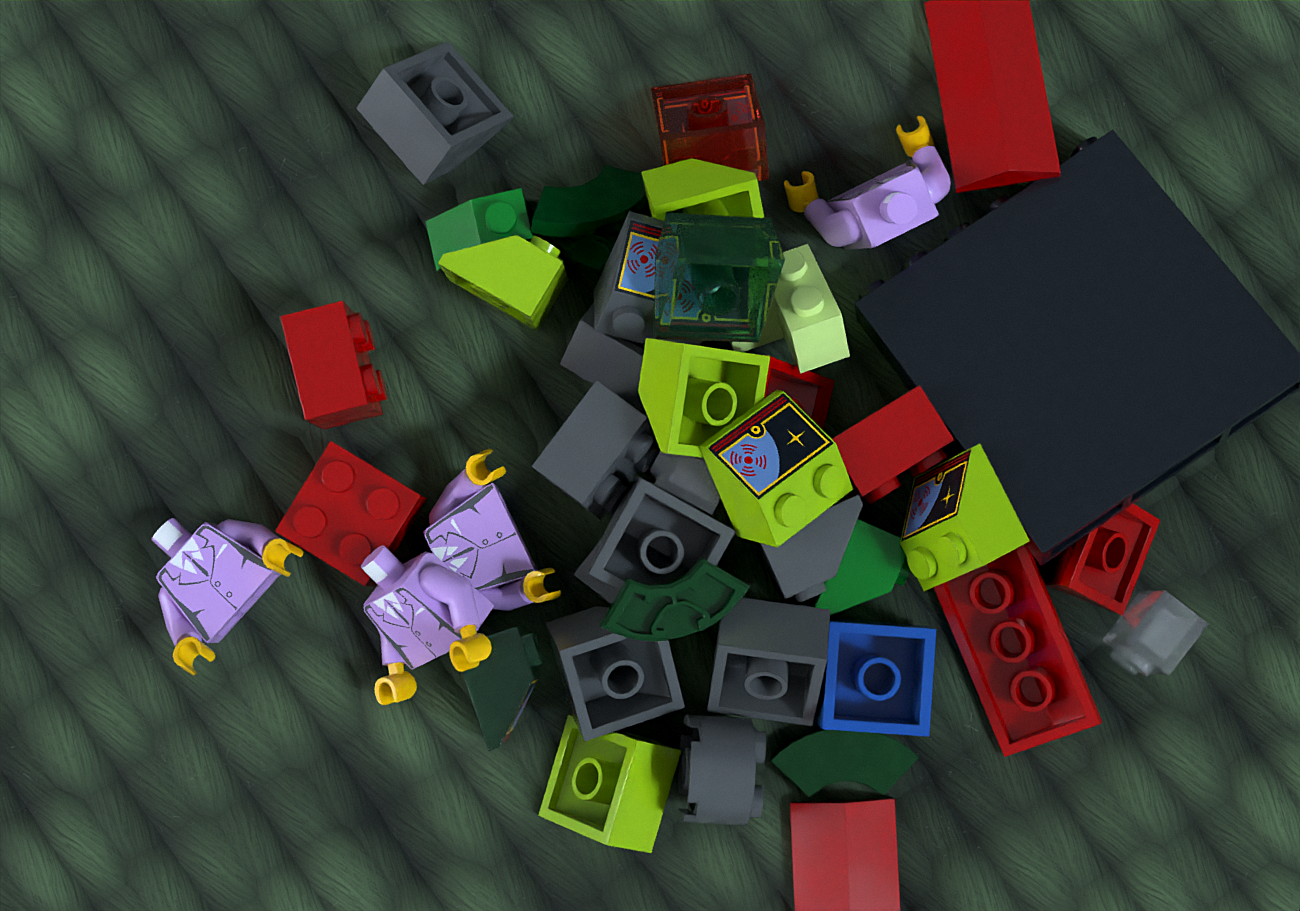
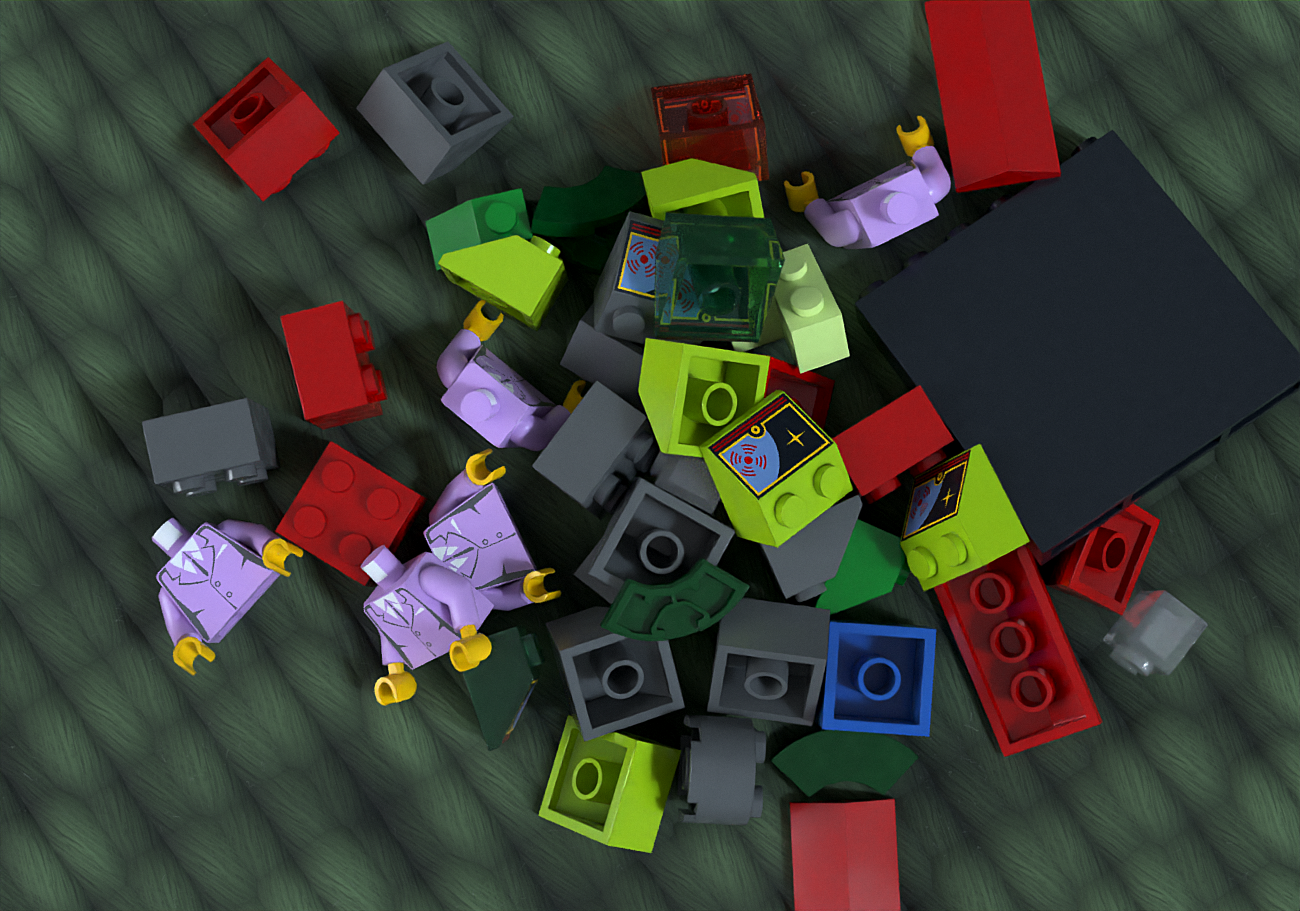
(211, 446): none -> dark grey brick
(266, 129): none -> red slope
(493, 395): none -> lavender torso

